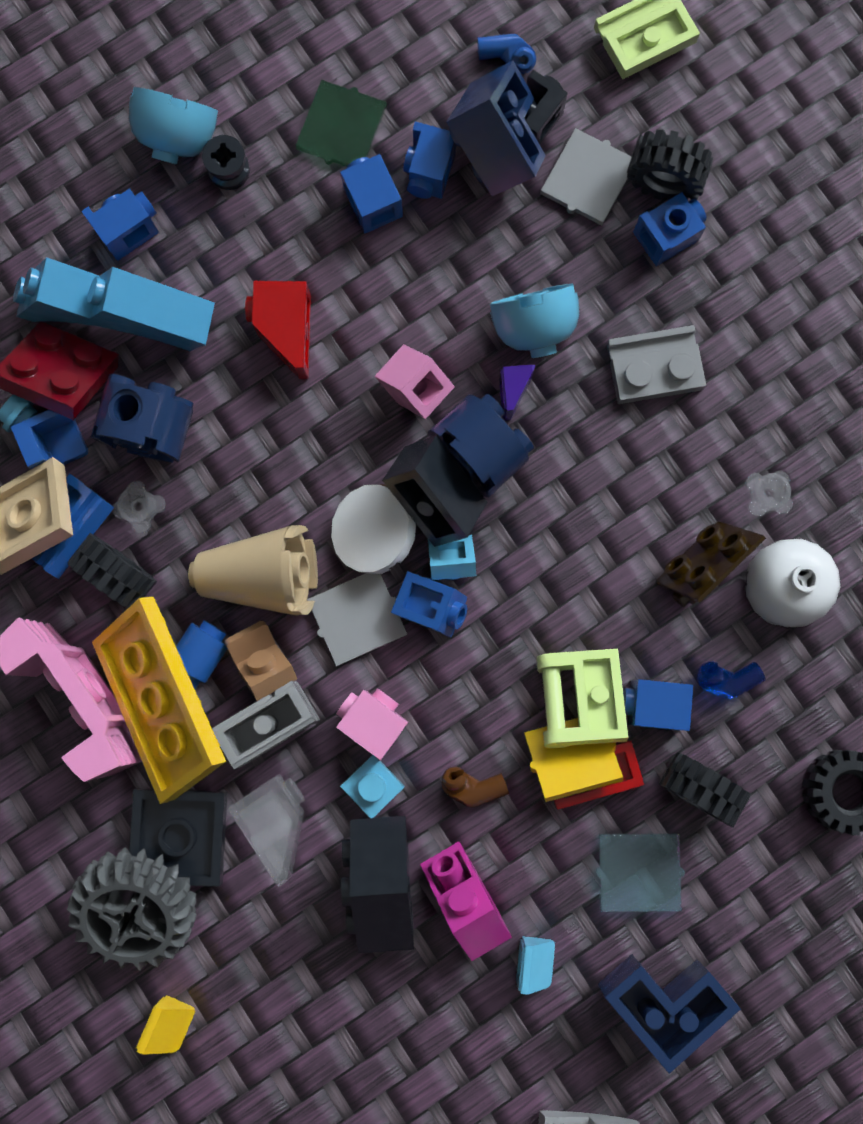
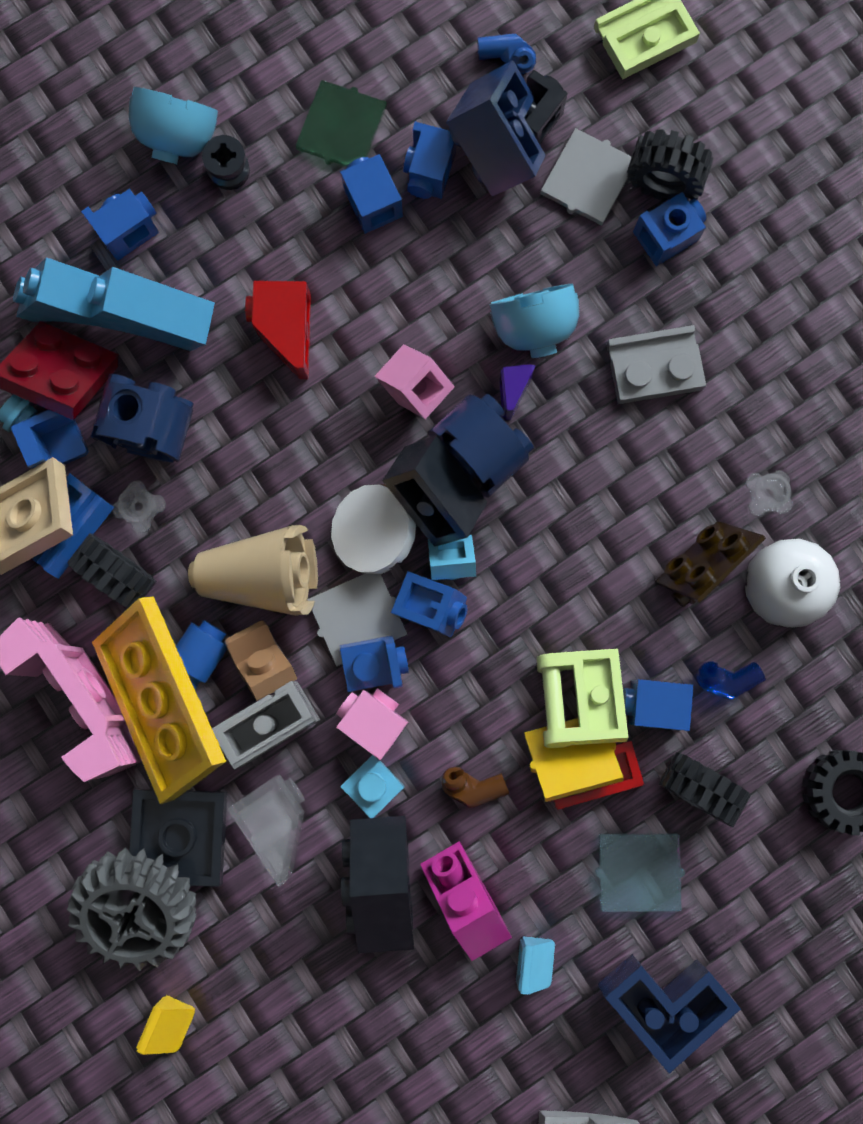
(373, 663): none -> blue bracket

